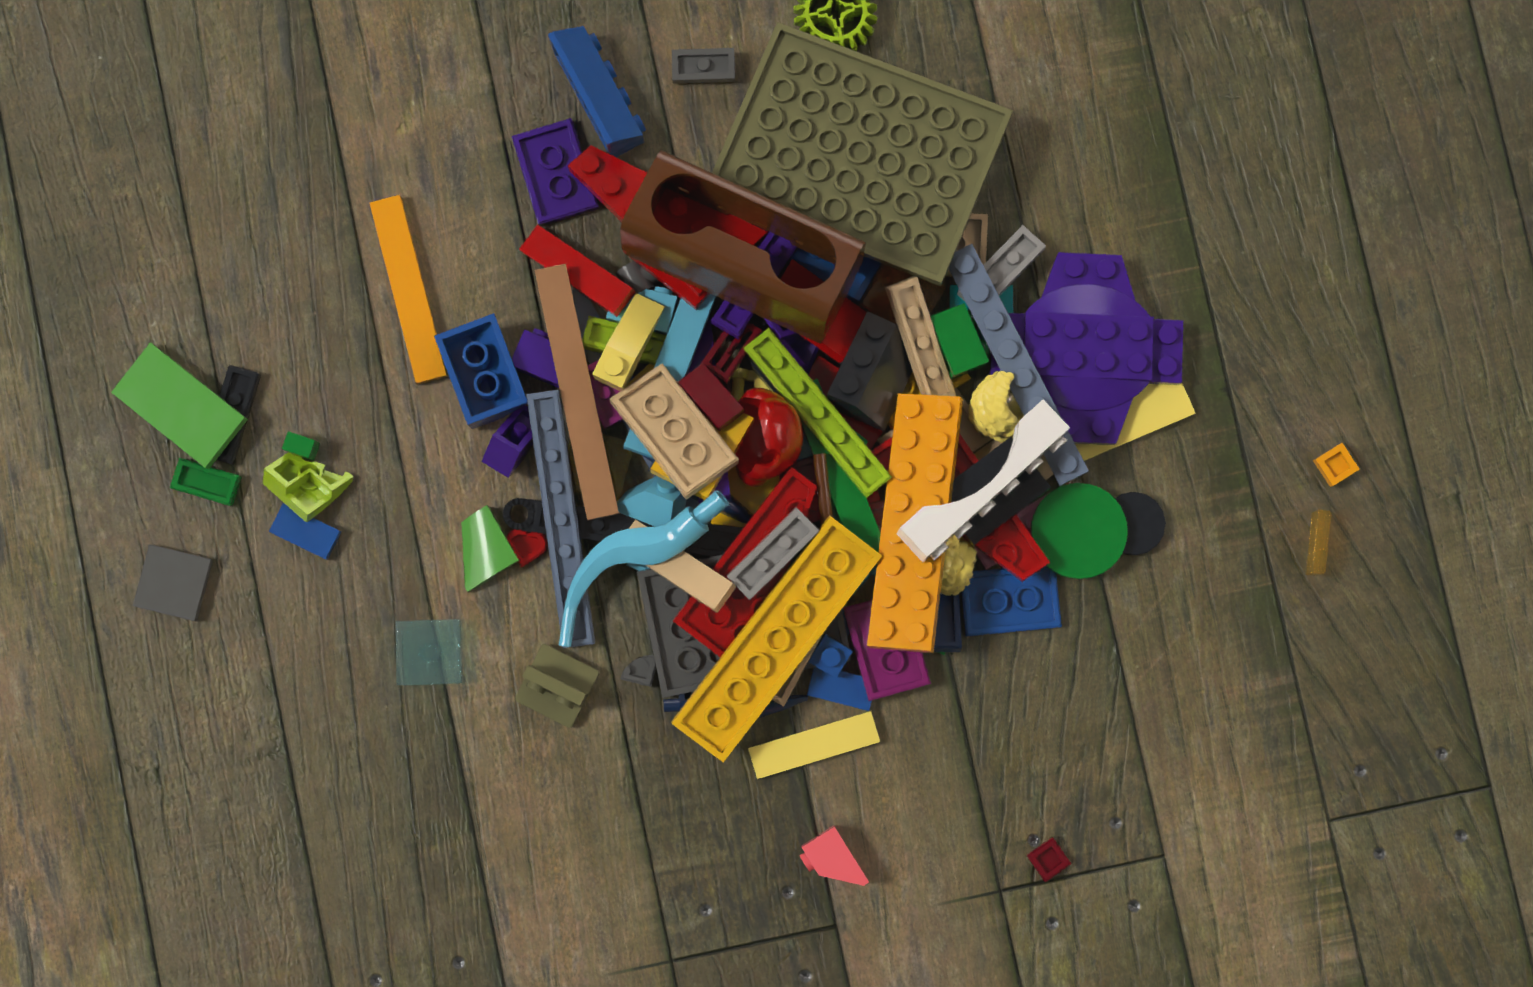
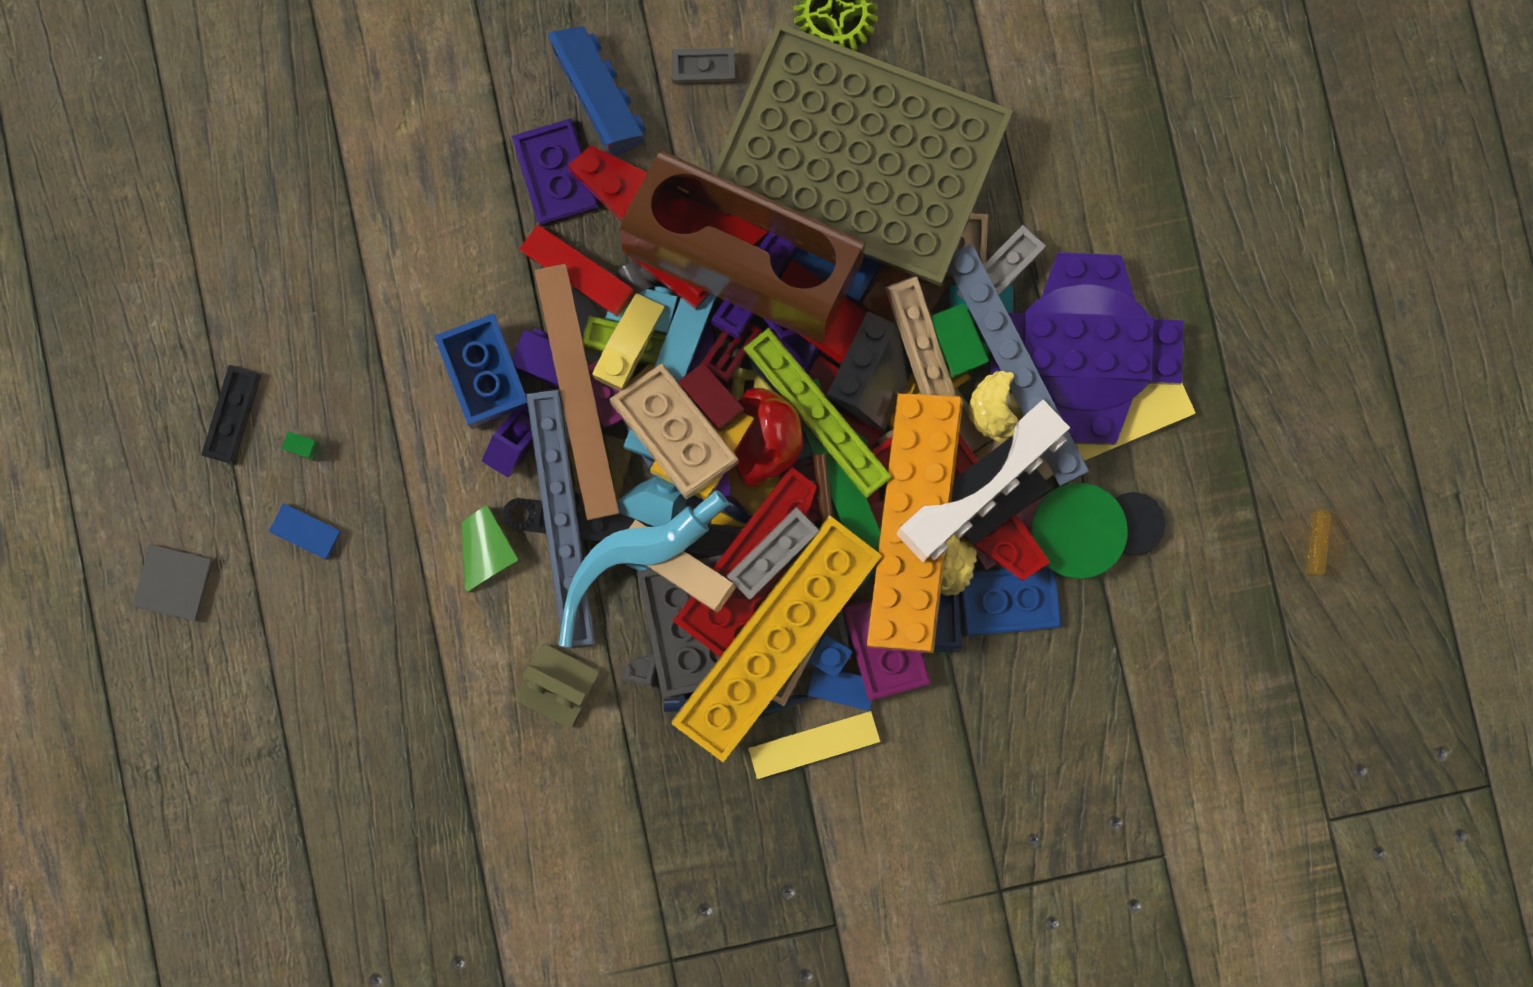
(179, 405): bright green tile -> none
(205, 483): green tile -> none
(304, 484): lime slope -> none
(408, 289): light orange tile -> none
(428, 652): clear light blue plate -> none
(527, 545): red tile -> none
(832, 858): coral slope -> none
(1048, 859): dark red tile -> none
(1336, 464): light orange plate -> none

